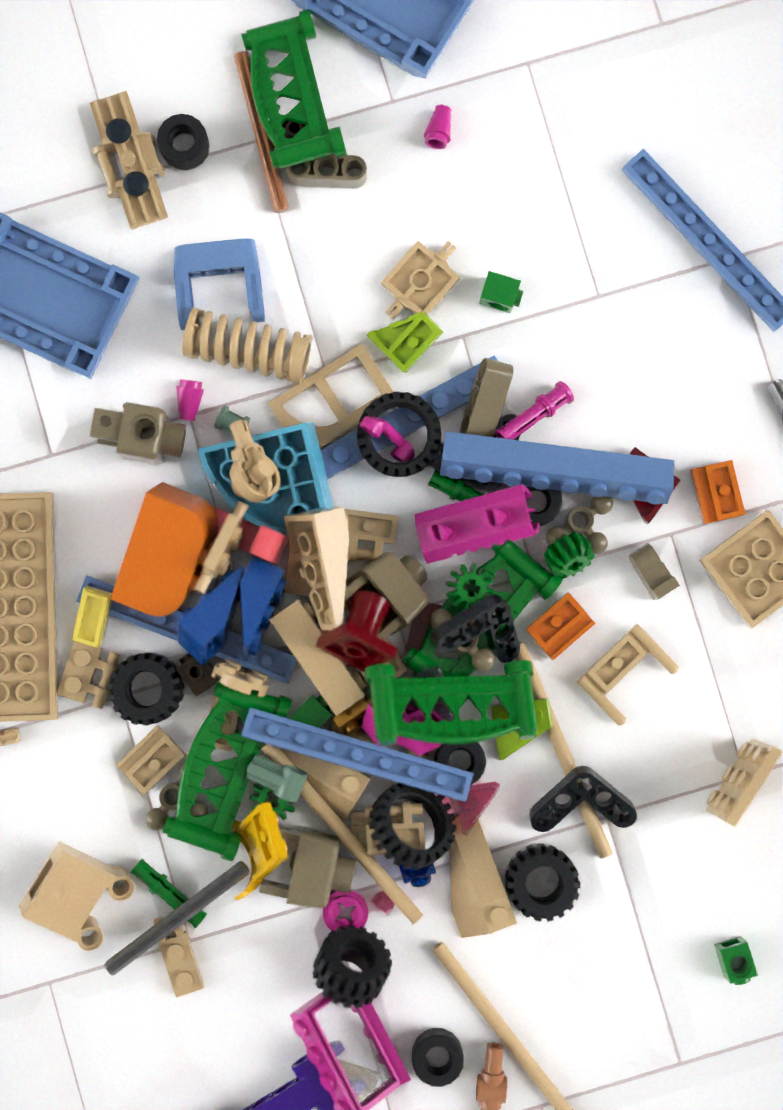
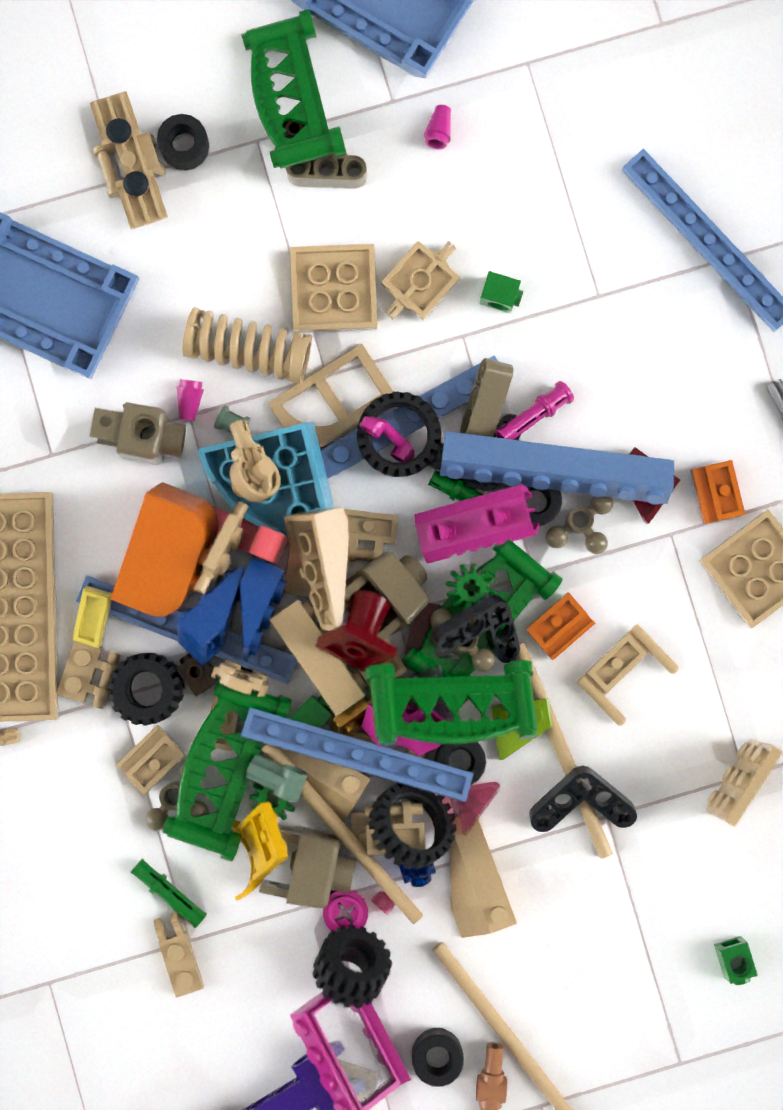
(69, 891): tan piece -> none
(176, 918): flat silver axle -> none
(217, 259): medium blue connector -> none
(263, 141): nougat axle -> none
(333, 288): none -> tan plate
(406, 339): lime wing -> none
(547, 906): black tyre -> none
(569, 555): green gear -> none
(652, 572): dark tan leg -> none

